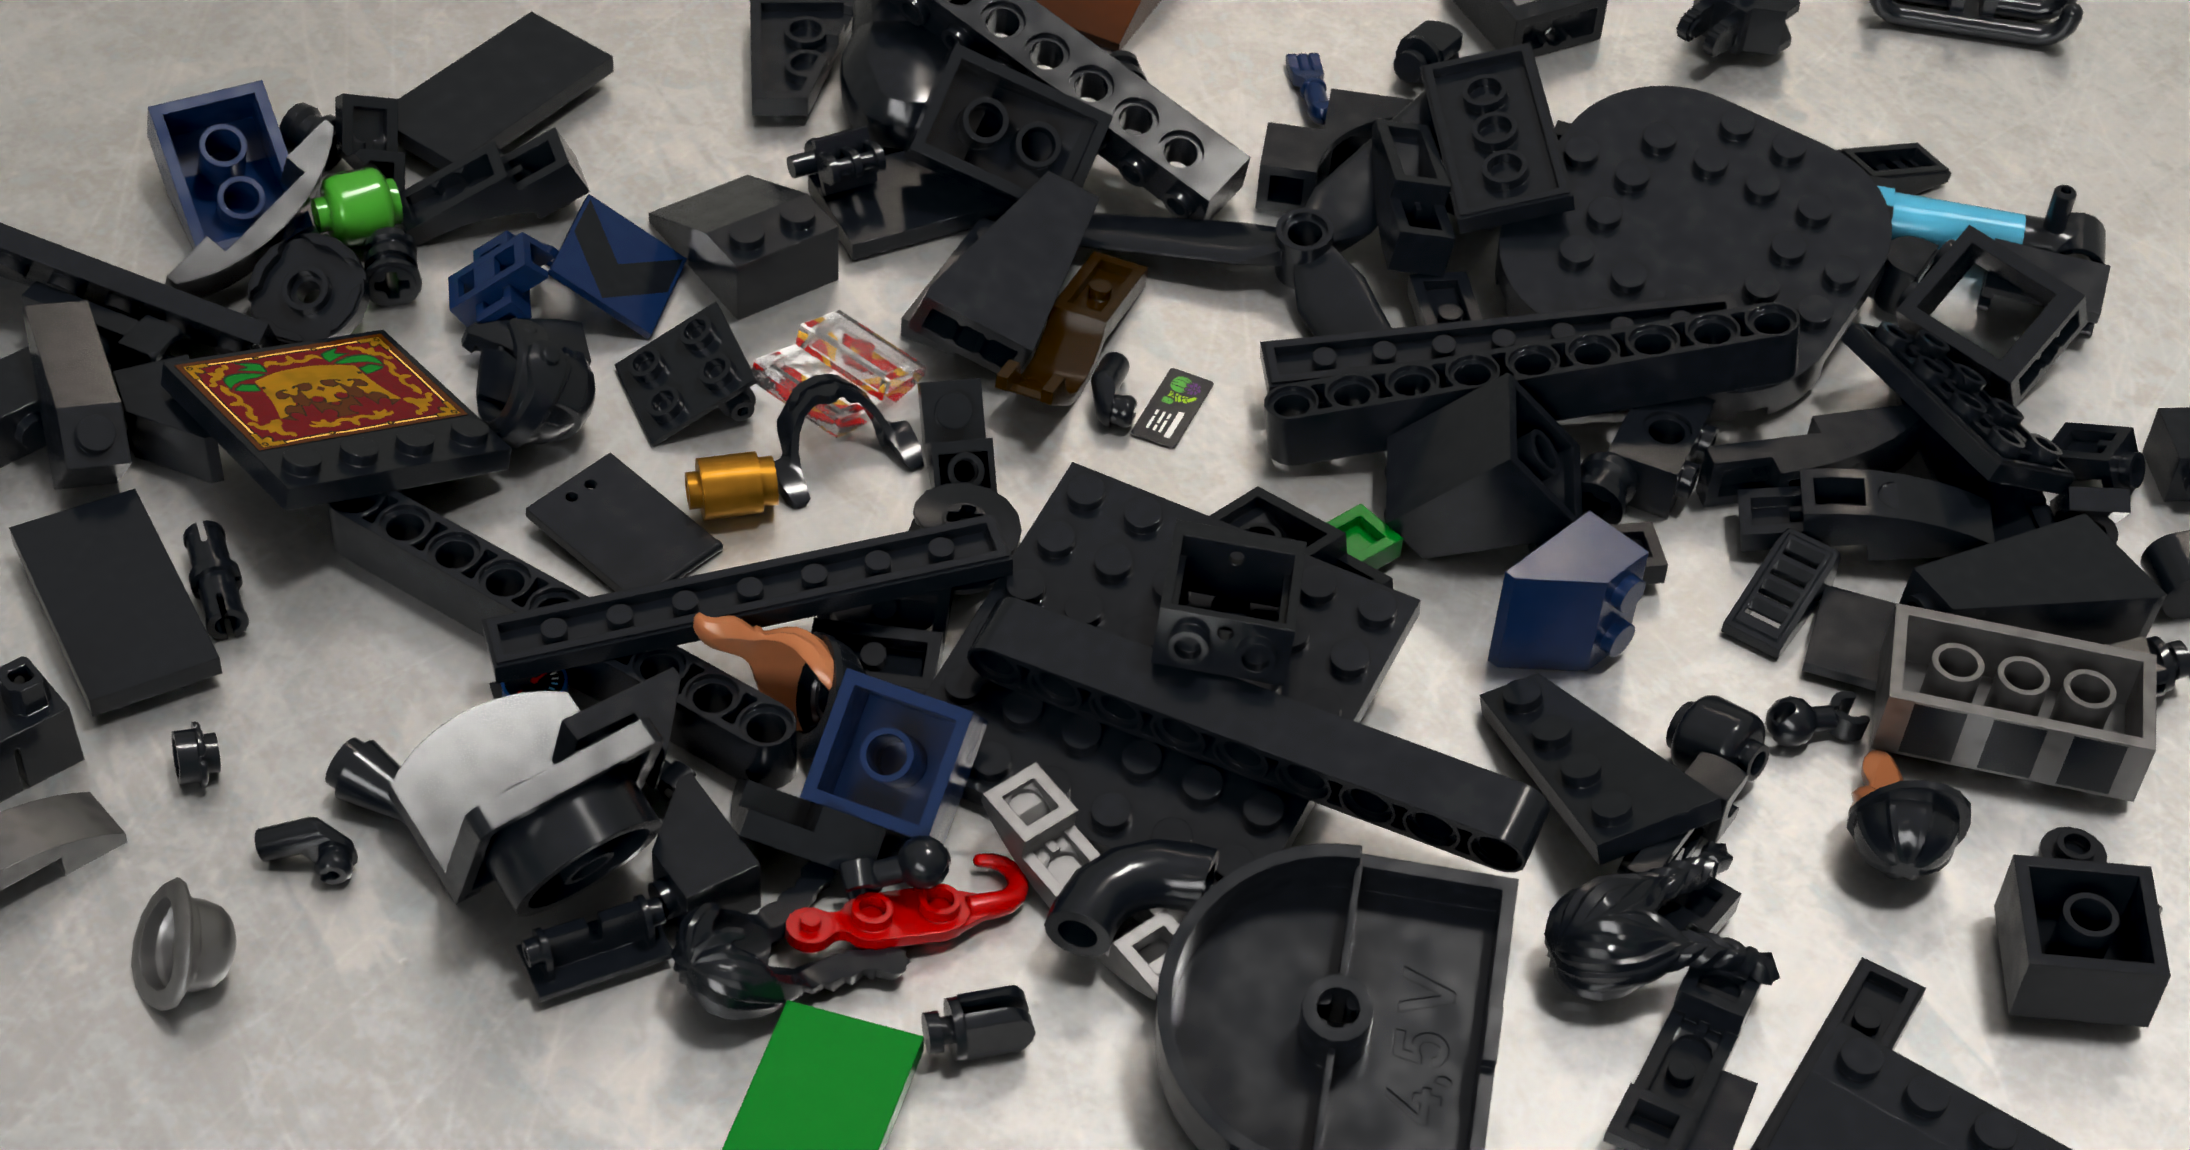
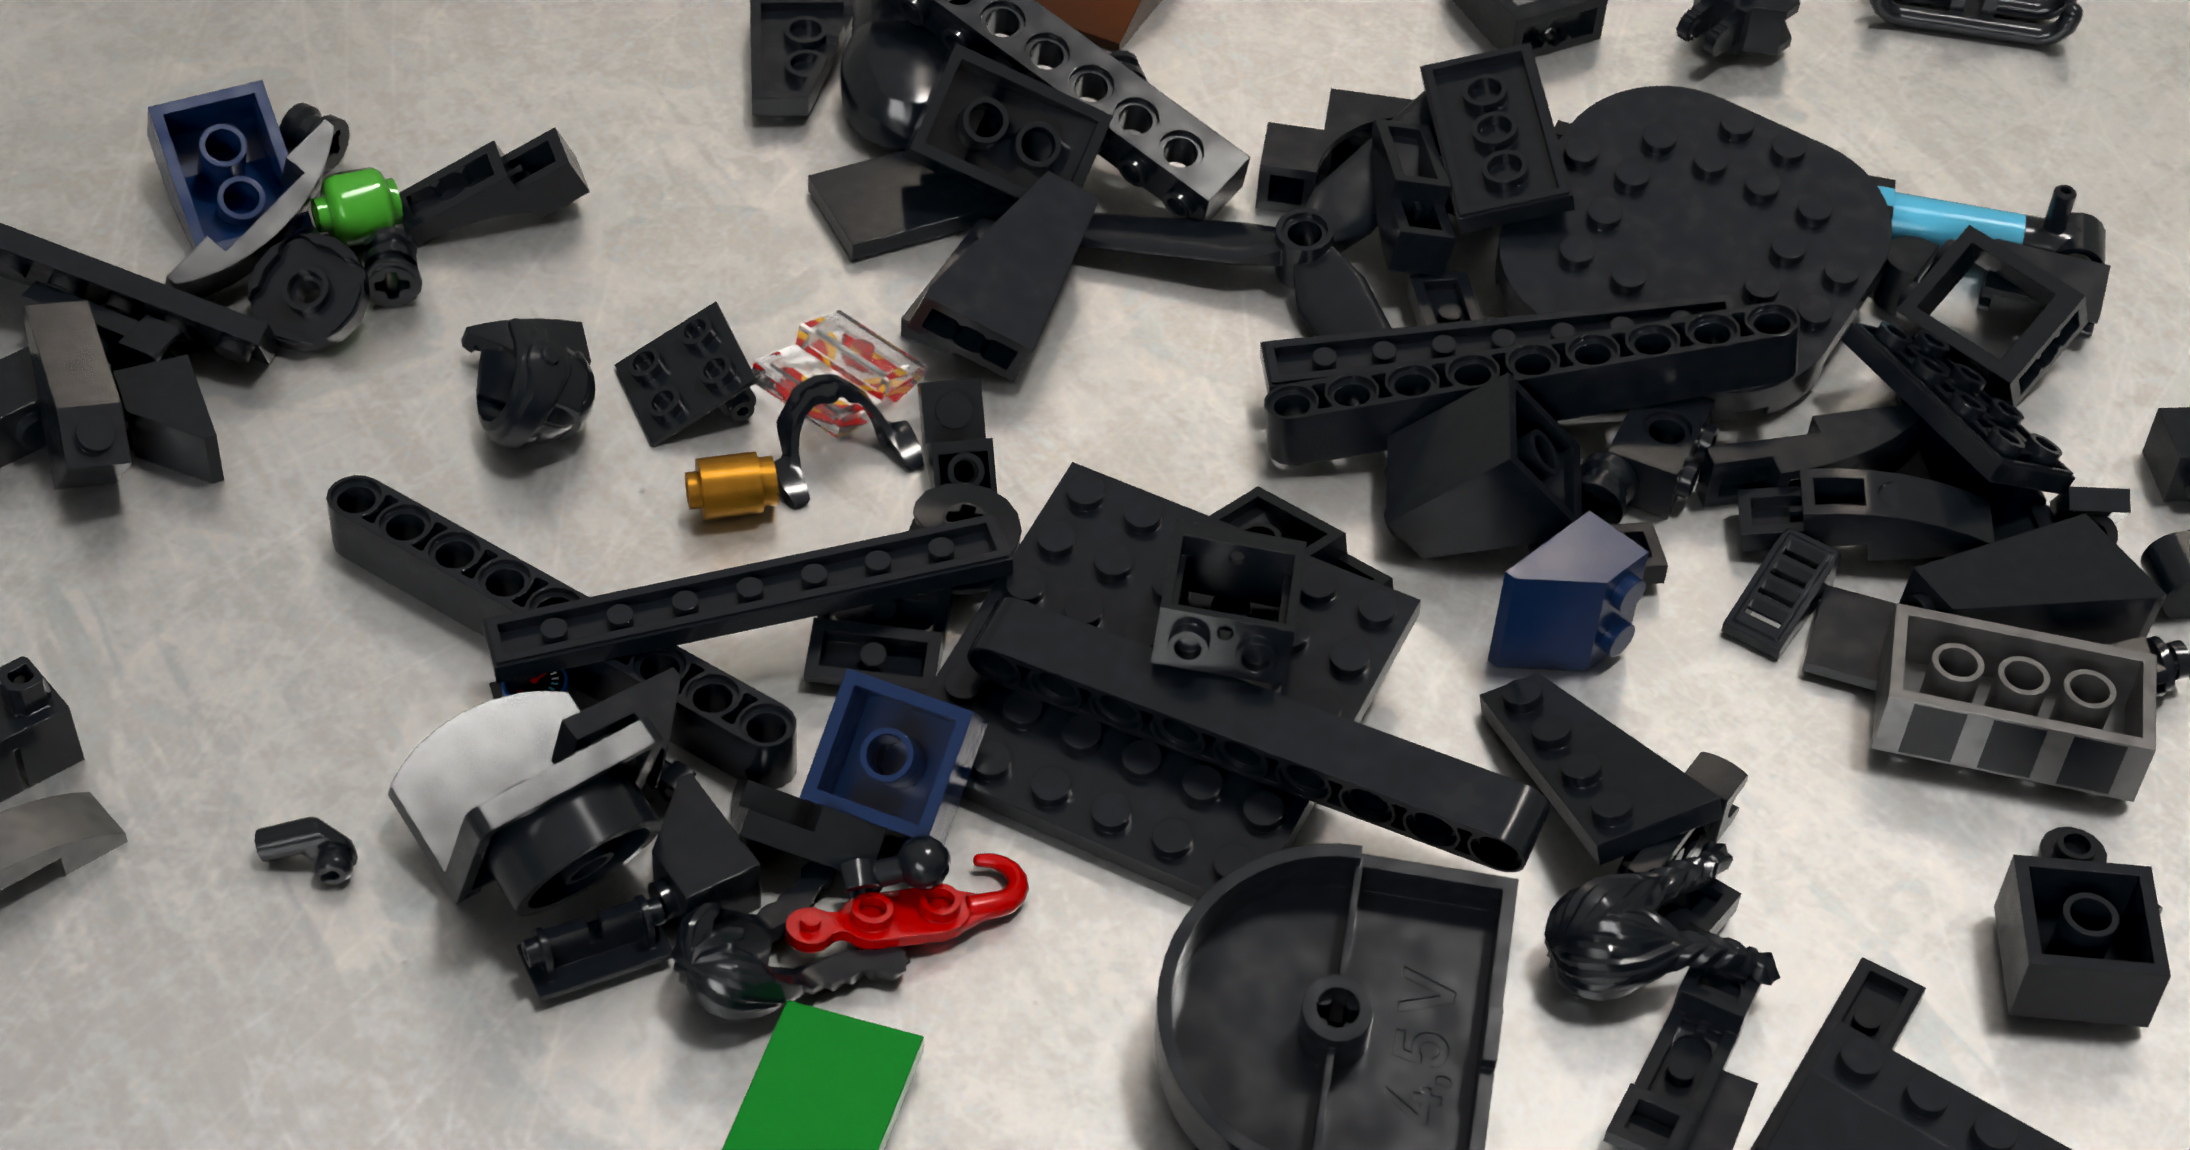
(115, 602): black tile -> none
(180, 946): flat silver hat -> none
(195, 755): black plate -> none
(215, 580): black pin -> none
(334, 418): plate -> none
(363, 776): black cone -> none
(370, 134): black slope -> none
(498, 90): black tile -> none
(501, 268): dark blue piece -> none
(617, 266): dark blue piece -> none
(622, 527): black container -> none
(753, 242): black slope -> none
(787, 666): nougat piece -> none
(841, 159): black arm -> none
(980, 1024): black arm -> none
(1048, 848): flat silver slope -> none
(1076, 331): dark brown piece -> none
(1106, 384): black arm -> none
(1124, 883): black cylinder -> none
(1172, 408): black sticker -> none
(1308, 74): dark blue piece -> none
(1368, 537): green plate -> none
(1426, 45): black arm -> none
(1719, 729): black head -> none
(1795, 721): black arm -> none
(1905, 825): black piece -> none
(1906, 163): black slope -> none
(2102, 454): black bracket -> none

